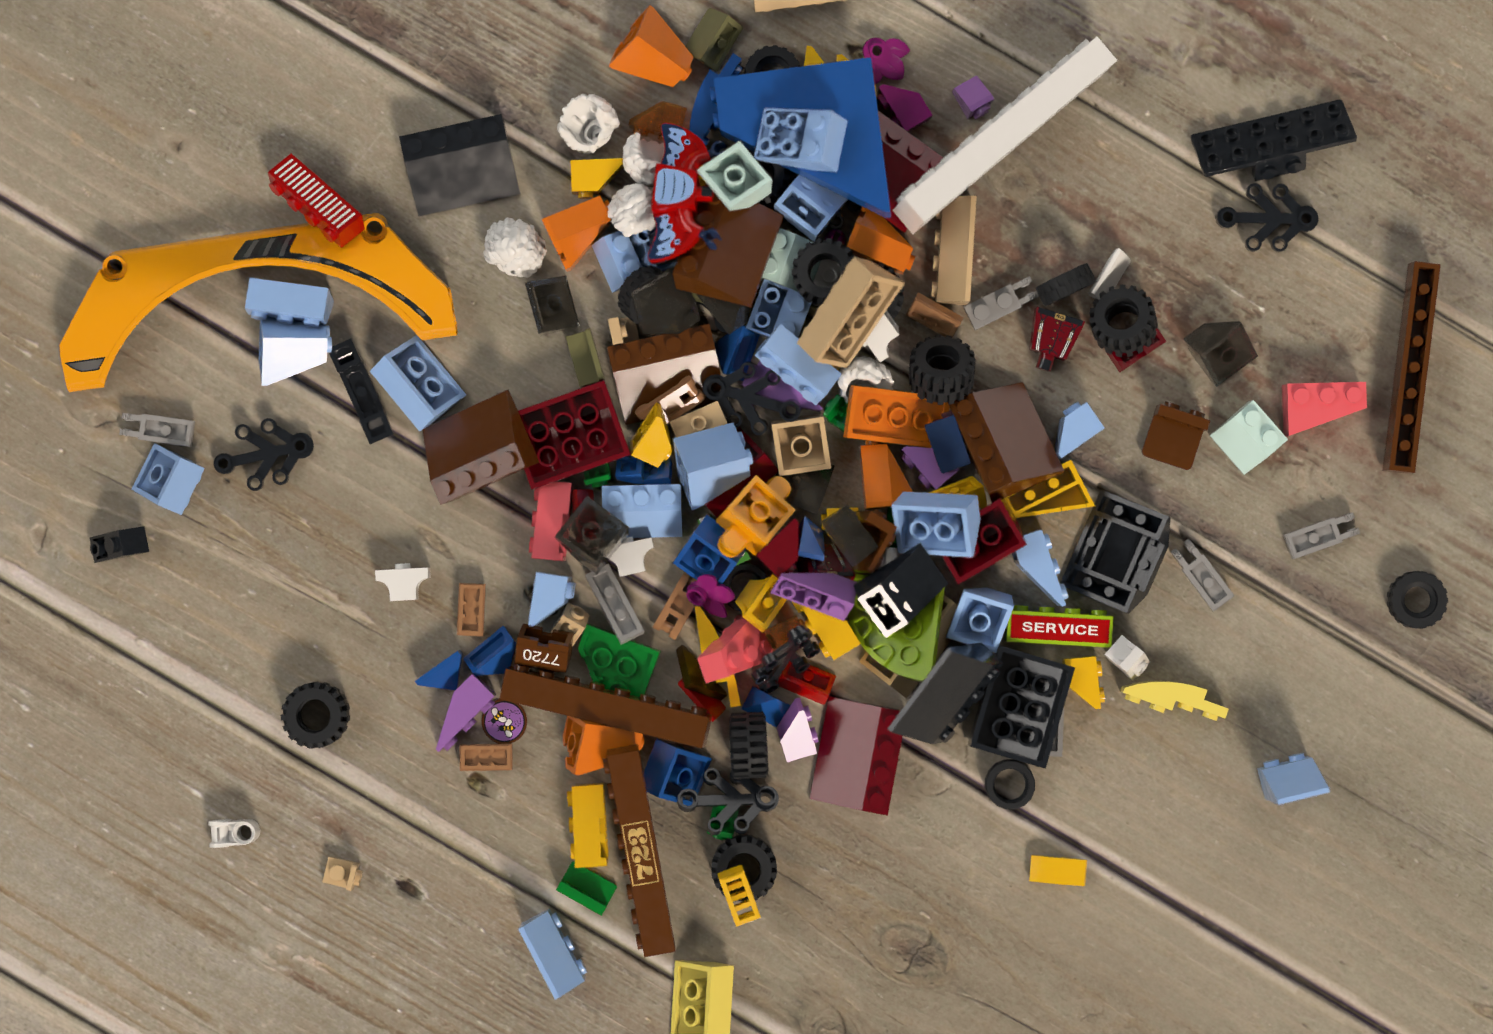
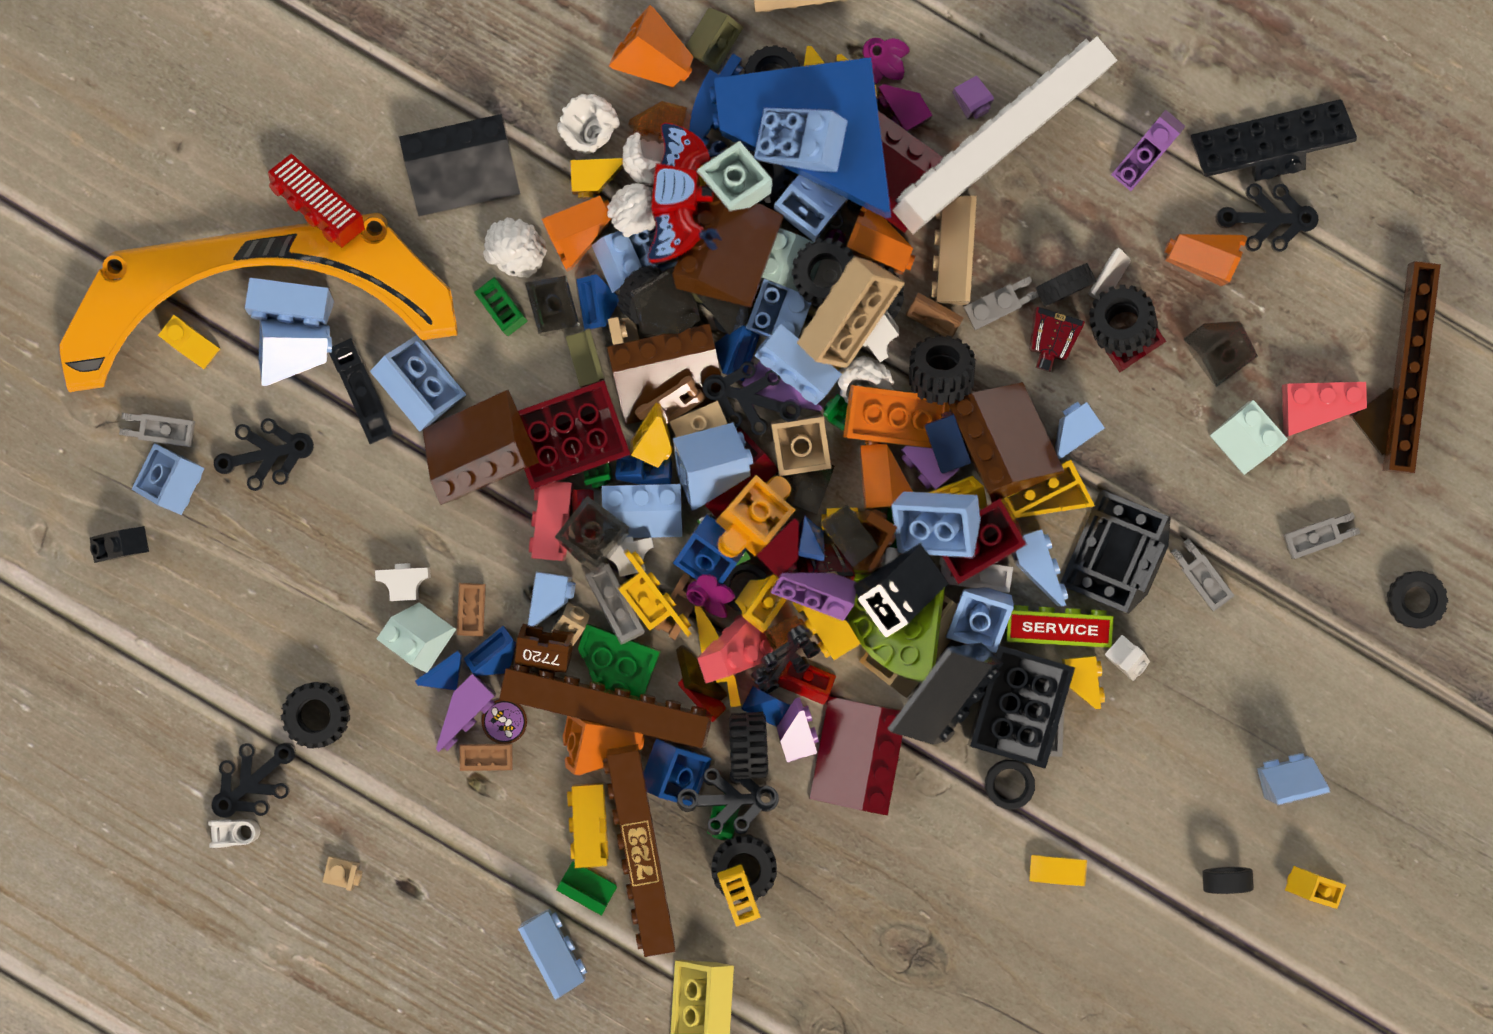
(189, 341): none -> yellow slope
(250, 783): none -> black plant
(417, 636): none -> light aqua slope
(515, 322): none -> green slope
(596, 301): none -> blue slope
(647, 600): none -> yellow bracket
(993, 577): none -> white plate
(1148, 150): none -> medium lavender slope
(1164, 694): light yellow slope -> none
(1174, 435): reddish brown bracket -> none
(1207, 255): none -> orange slope
(1228, 880): none -> black tyre
(1315, 887): none -> yellow slope
(1375, 420): none -> dark brown tile

